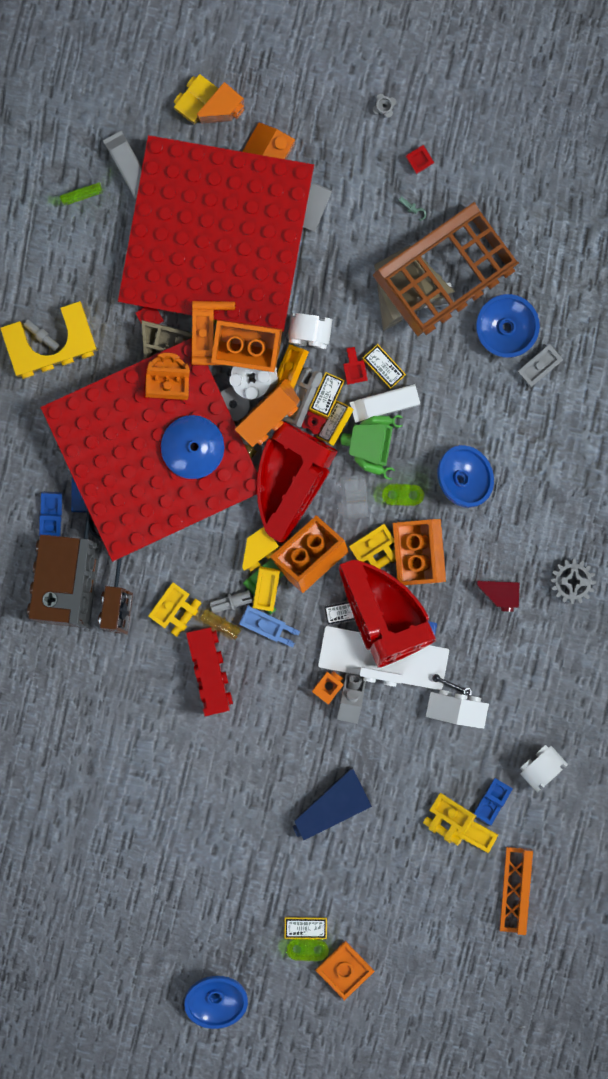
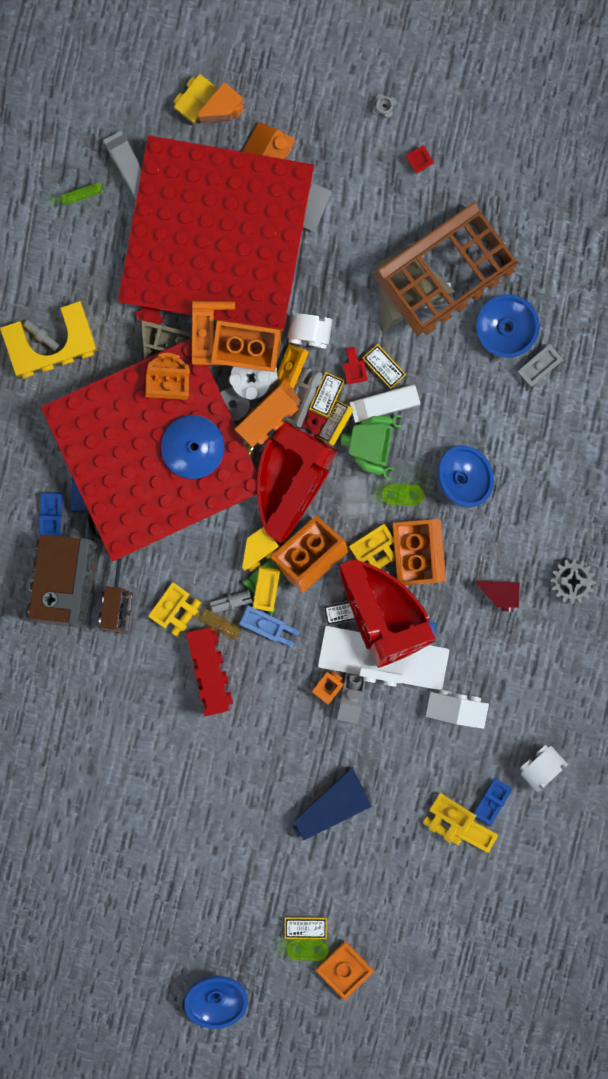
(411, 207): sand green hand -> none
(465, 691): black hinge -> none
(524, 892): orange fence -> none

